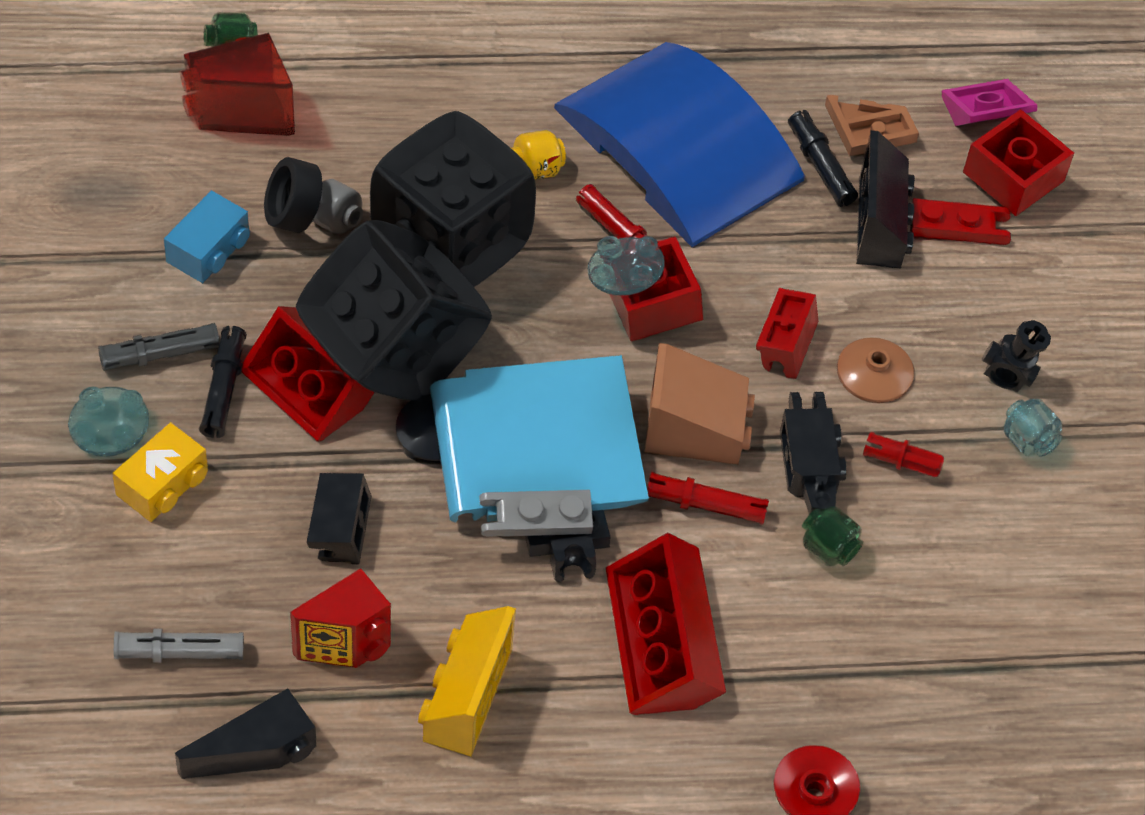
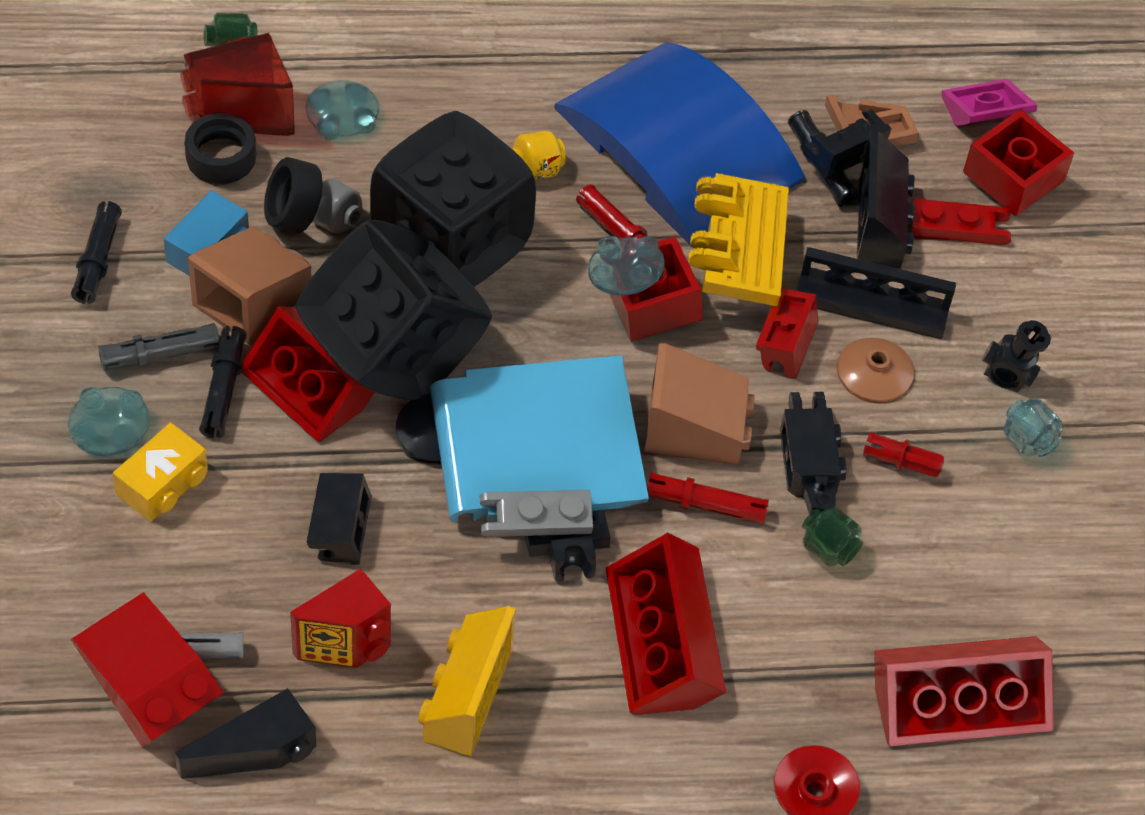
(93, 262): none -> black pin
(146, 668): none -> red slope
(217, 169): none -> black tyre
(246, 280): none -> nougat slope
(342, 109): none -> clear light blue dish
(743, 238): none -> yellow hinge
(844, 147): none -> black hinge
(873, 297): none -> black fence
(964, 690): none -> red slope

